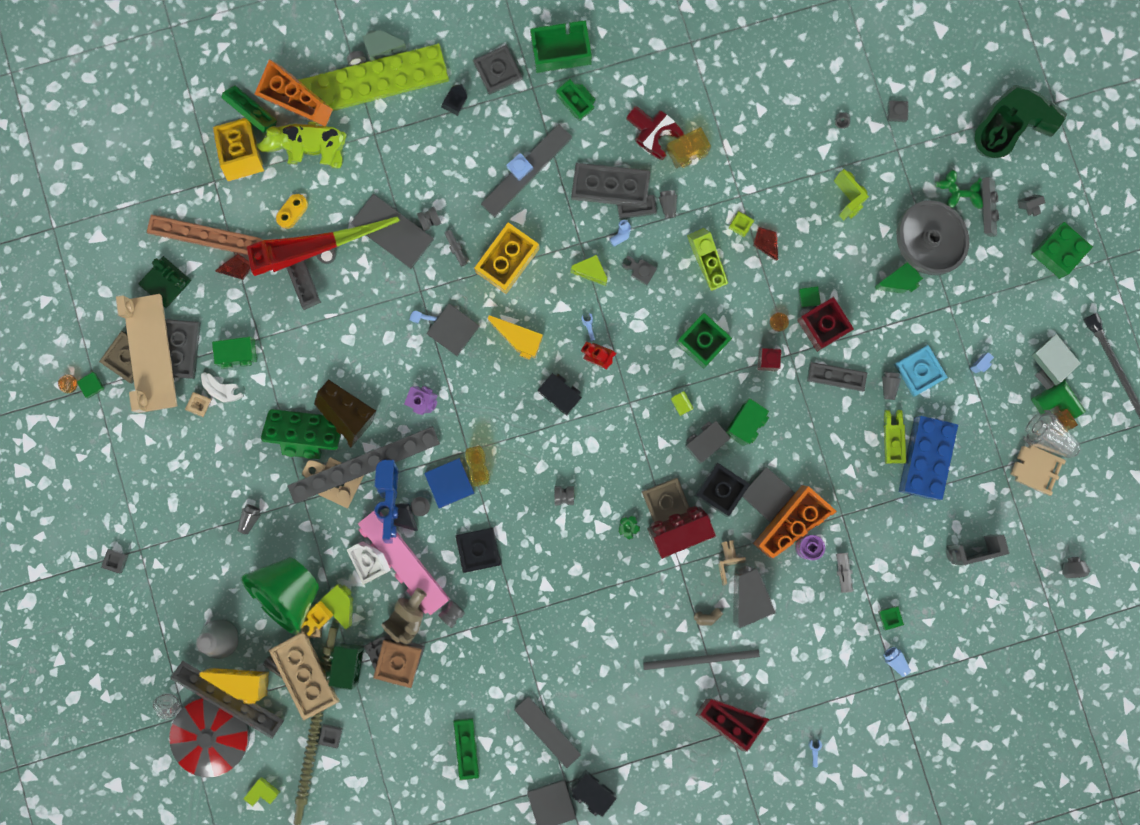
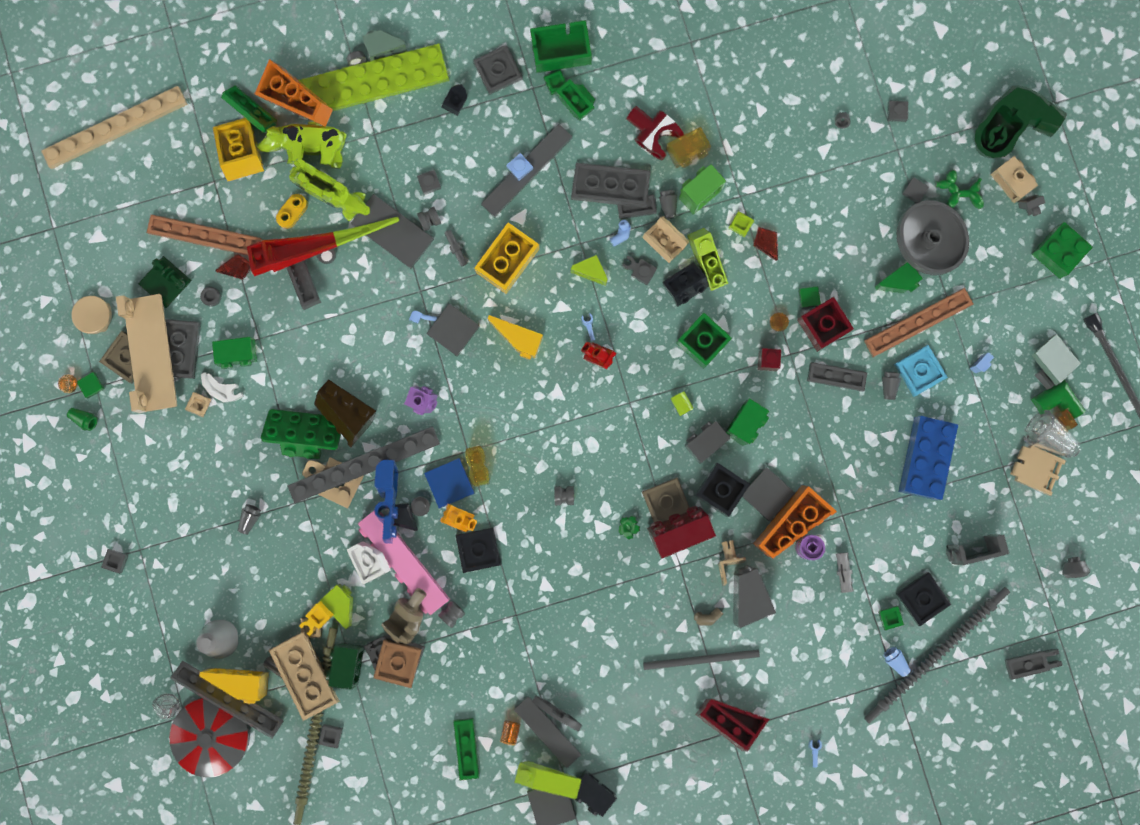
(83, 419): none -> green cone
(91, 315): none -> tan tile
(114, 127): none -> tan plate
(210, 296): none -> dark grey tile
(261, 789): lime piece -> none
(284, 592): green cone -> none
(328, 189): none -> lime animal
(429, 182): none -> dark grey plate
(458, 518): none -> light orange hips
(510, 732): none -> clear orange piece
(547, 779): none -> lime slope
(554, 81): none -> green tile
(556, 713): none -> dark grey tile
(560, 394): black piece -> none
(666, 239): none -> tan bracket
(686, 284): none -> black bracket
(702, 188): none -> bright green brick
(856, 194): lime bracket -> none
(894, 439): lime hinge -> none
(915, 190): none -> dark grey tile
(918, 322): none -> nougat tile
(923, 599): none -> black tile
(990, 214): dark grey plate -> none
(990, 605): none -> dark grey hose
(1014, 179): none -> tan brick
(1031, 664): none -> dark grey hinge

